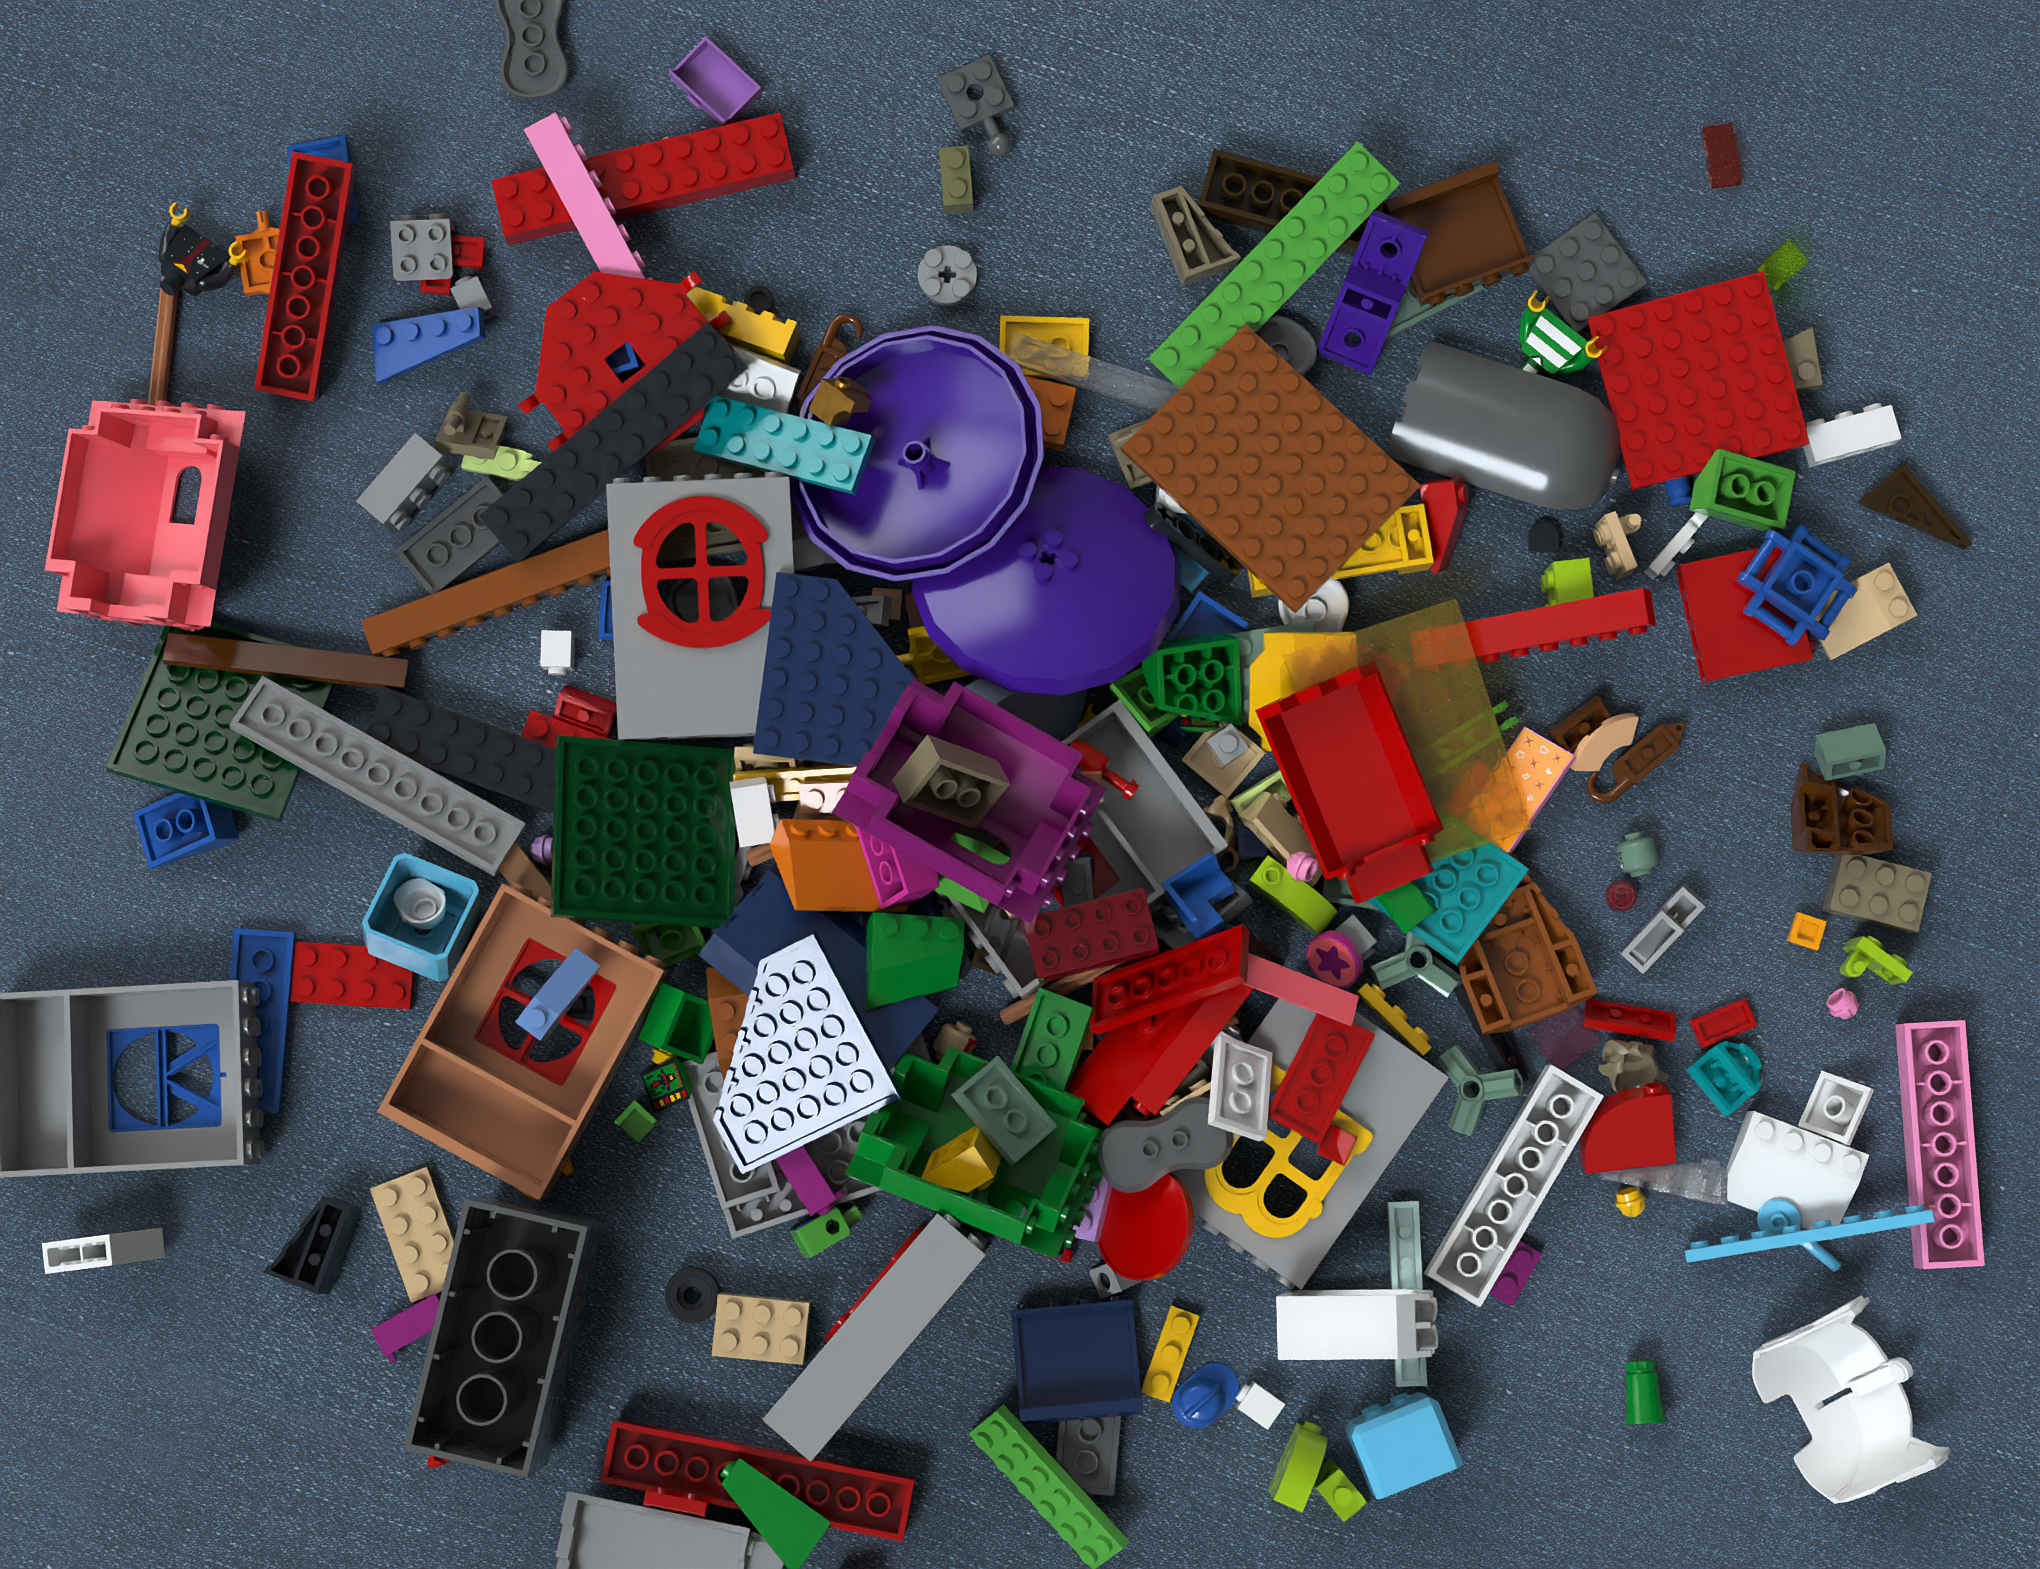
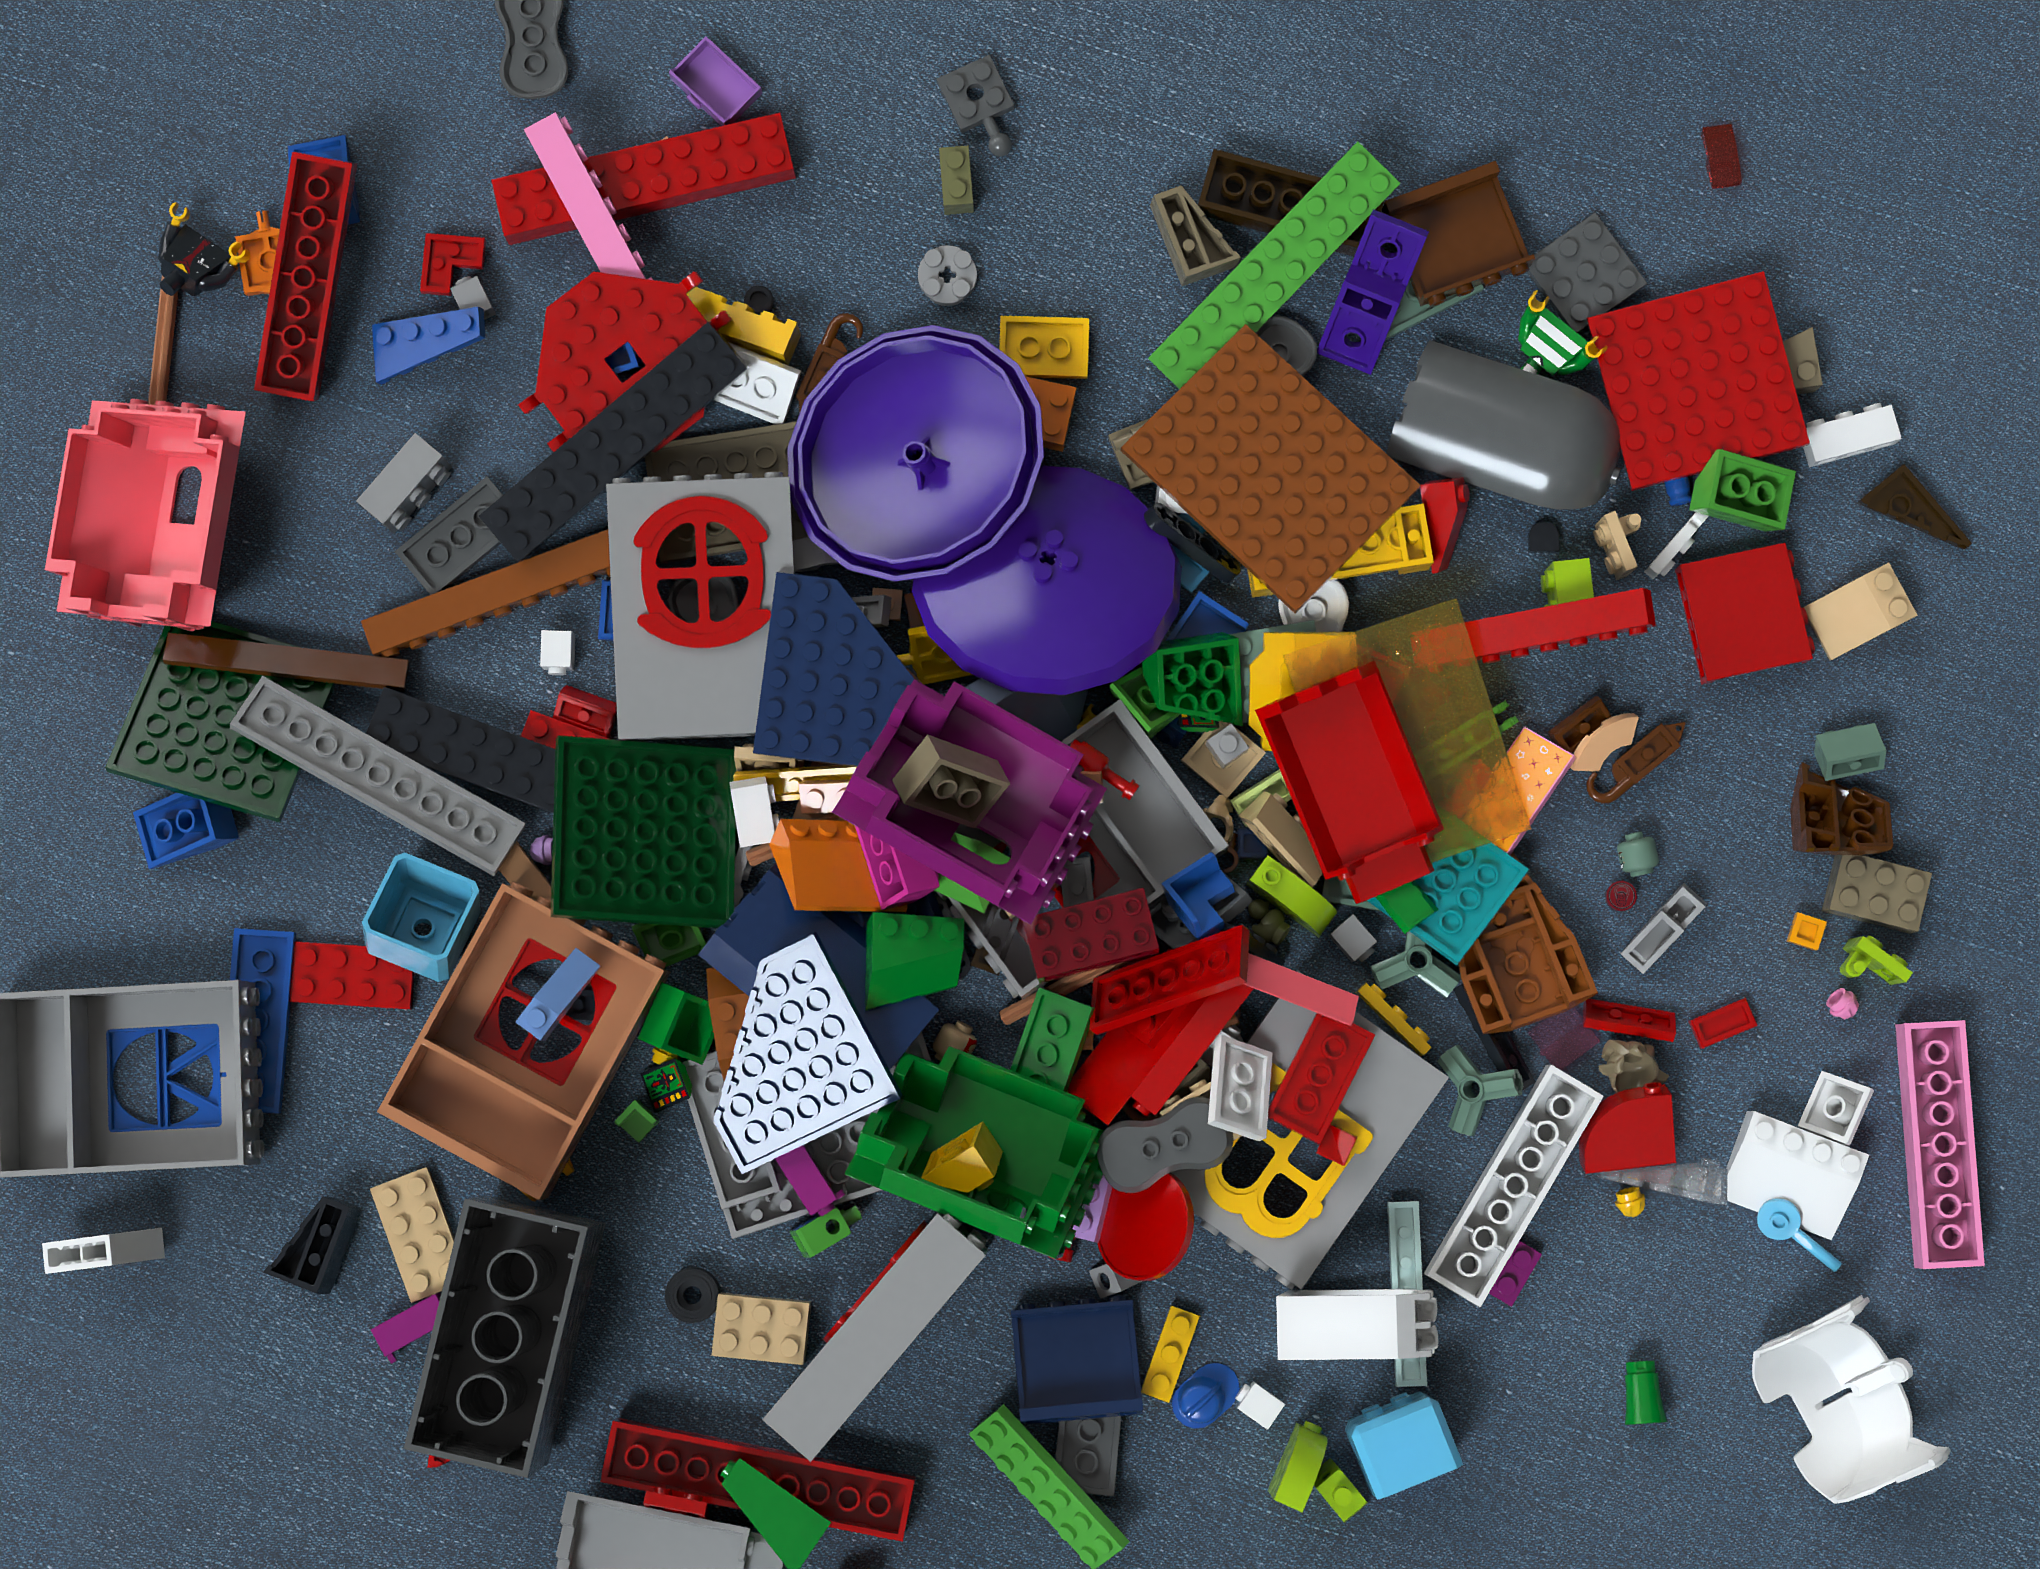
(420, 903): white hat -> none
(422, 247): light grey bracket -> none
(470, 431): dark tan plate -> none
(507, 464): yellowish green hinge -> none
(784, 444): teal plate -> none
(838, 400): pearl gold brick -> none
(1004, 1110): sand green plate -> none
(1090, 373): clear plate -> none
(1272, 923): none -> olive animal
(1302, 866): bright pink plate -> none
(1334, 959): tile -> none
(1727, 1075): teal slope -> none
(1783, 265): clear neon green brick -> none
(1797, 584): blue brick -> none
(1821, 1231): medium azure plate -> none

